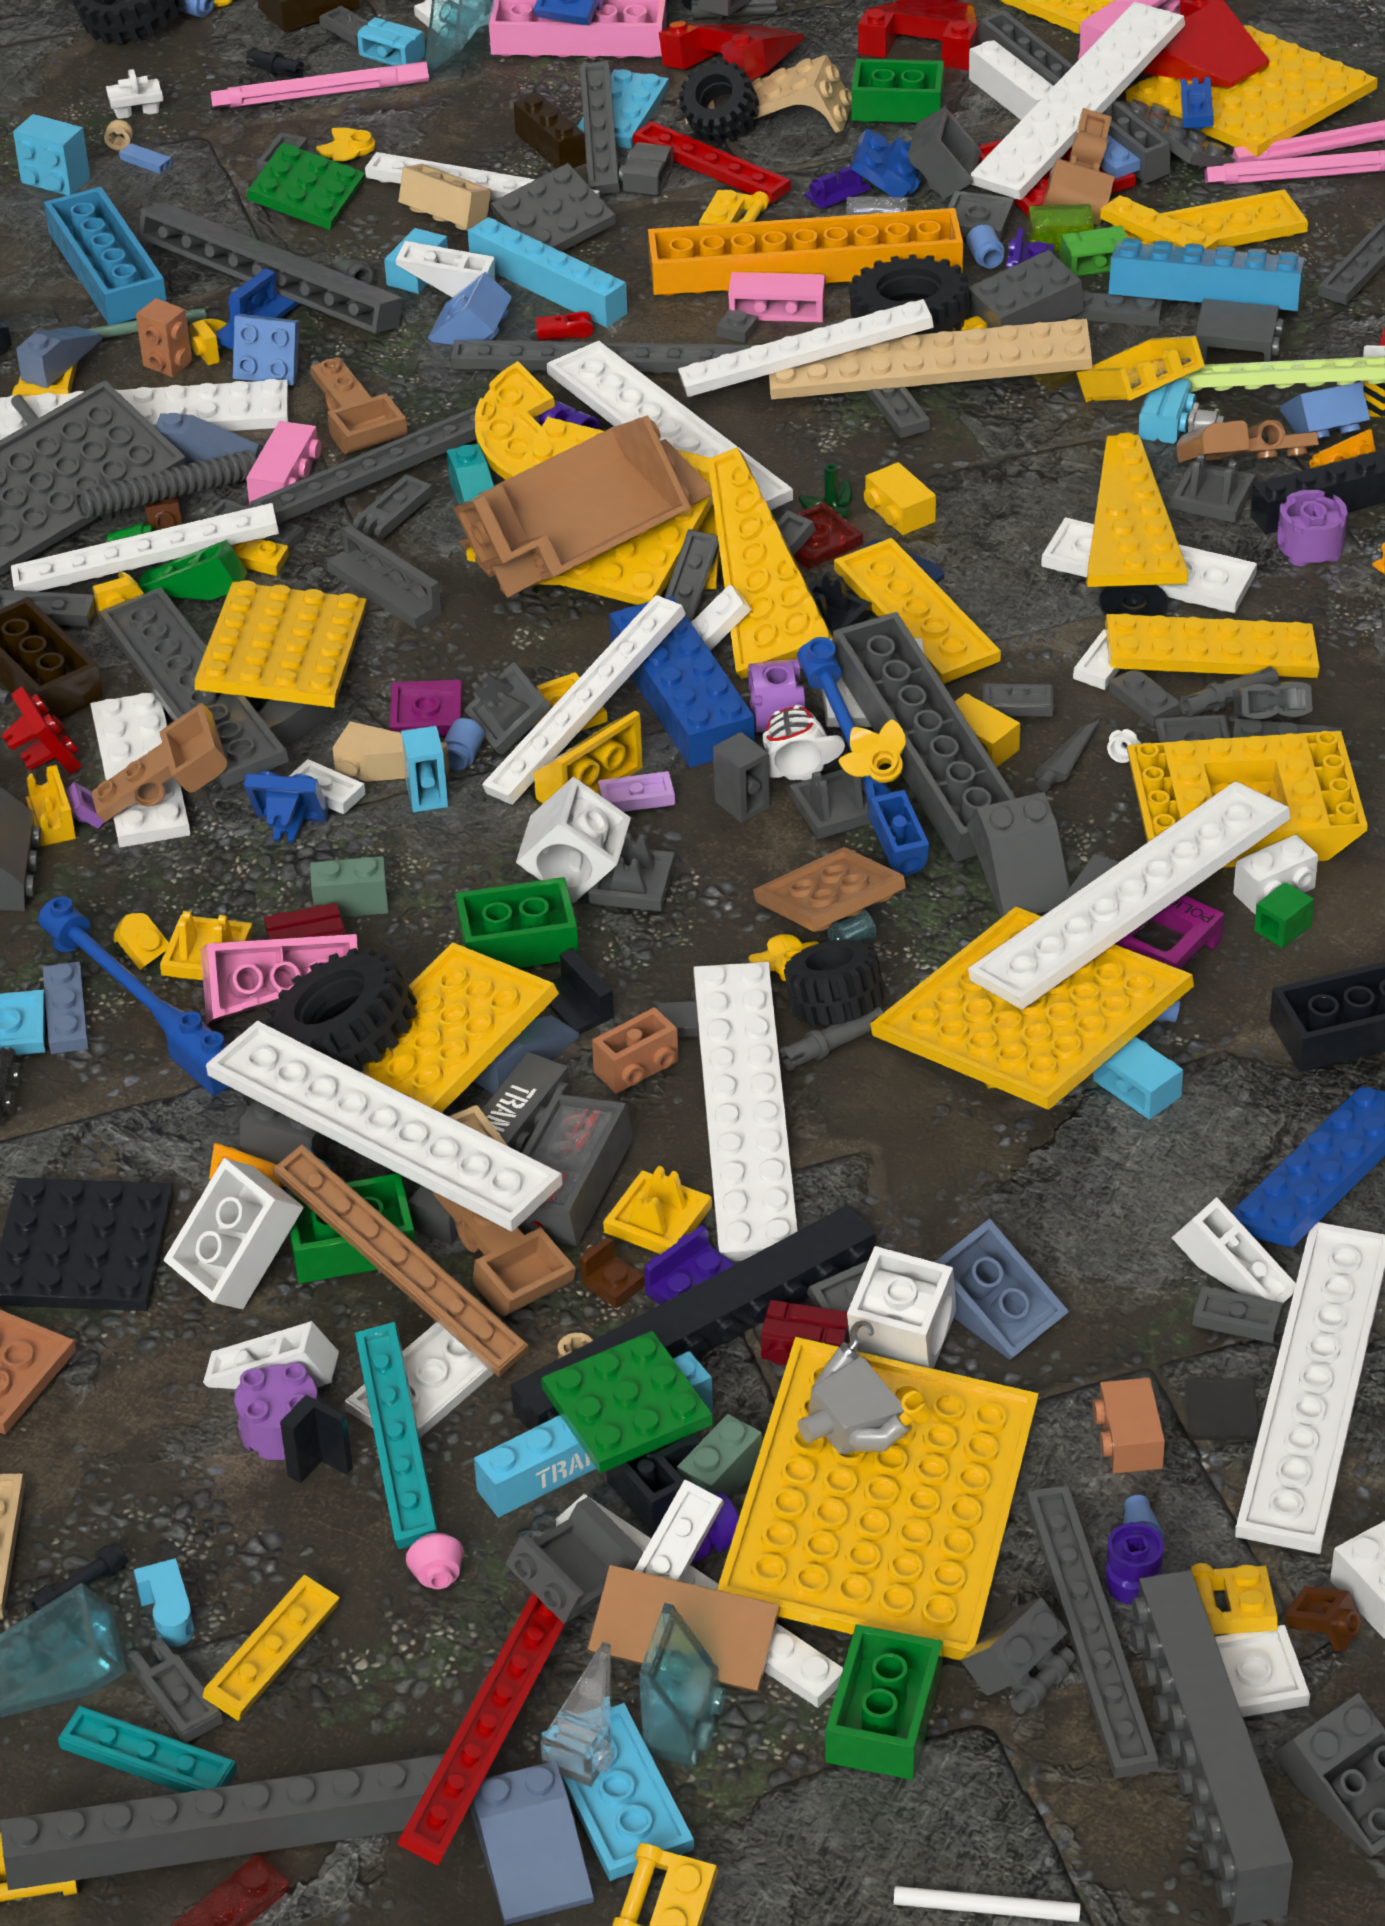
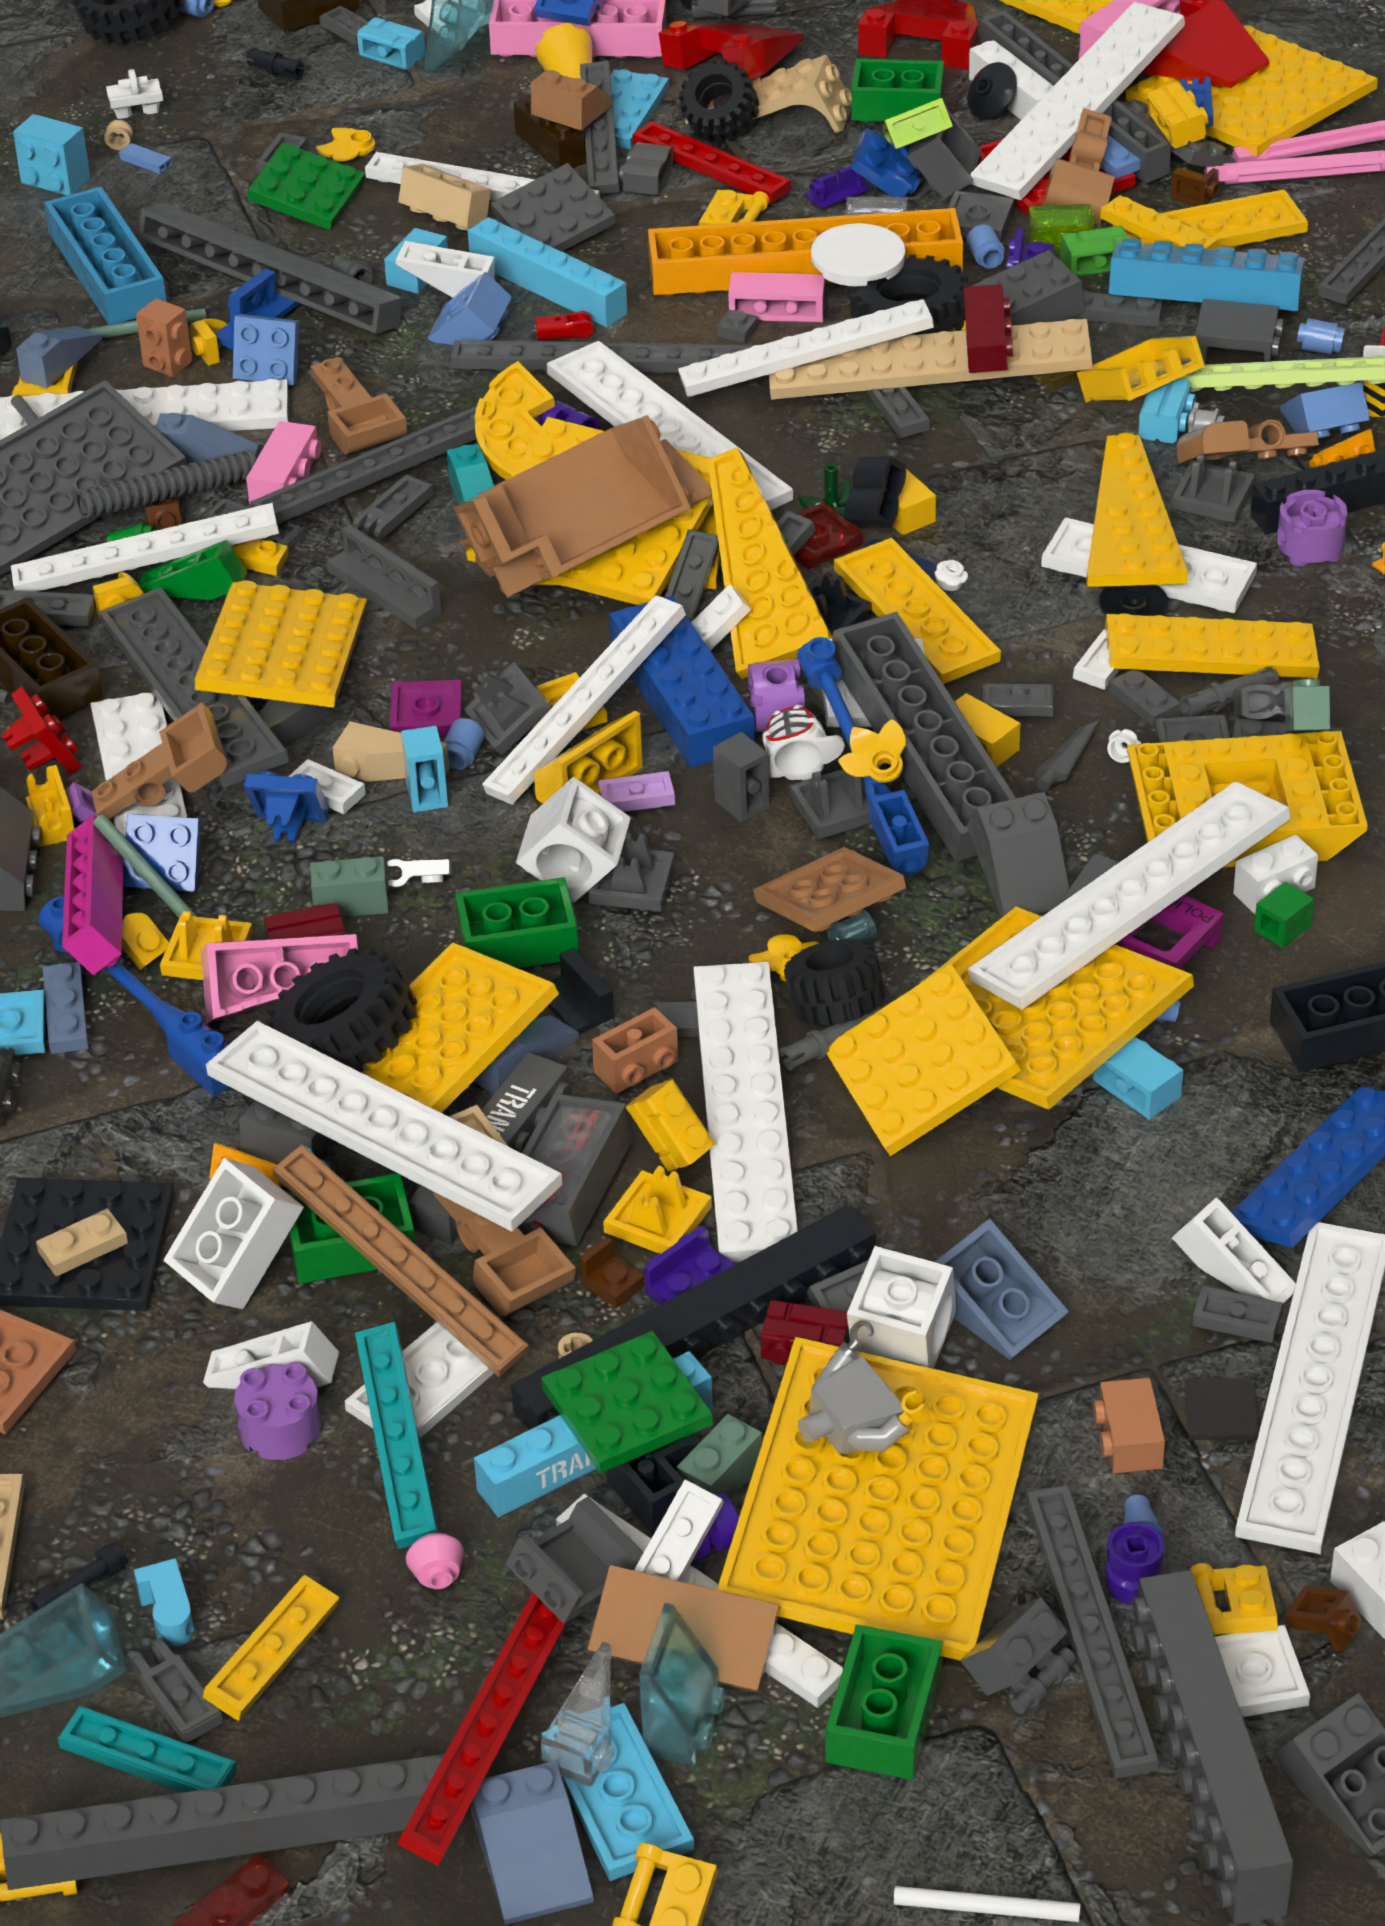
(81, 1242): none -> tan plate
(92, 898): none -> dark pink brick
(141, 866): none -> sand green bar
(169, 846): none -> plate
(315, 1435): black panel -> none
(320, 85): bright pink piece -> none
(429, 870): none -> white plate
(564, 49): none -> yellow cone
(567, 100): none -> medium nougat slope
(670, 1125): none -> yellow brick
(858, 254): none -> white tile
(875, 492): none -> black brick
(917, 124): none -> lime panel
(921, 1059): none -> yellow plate
(950, 575): none -> white plate
(987, 328): none -> dark red brick
(992, 90): none -> black dish
(1177, 114): none -> yellow brick
(1195, 187): none -> reddish brown bracket
(1307, 706): none -> sand green brick
(1320, 336): none -> medium blue brick

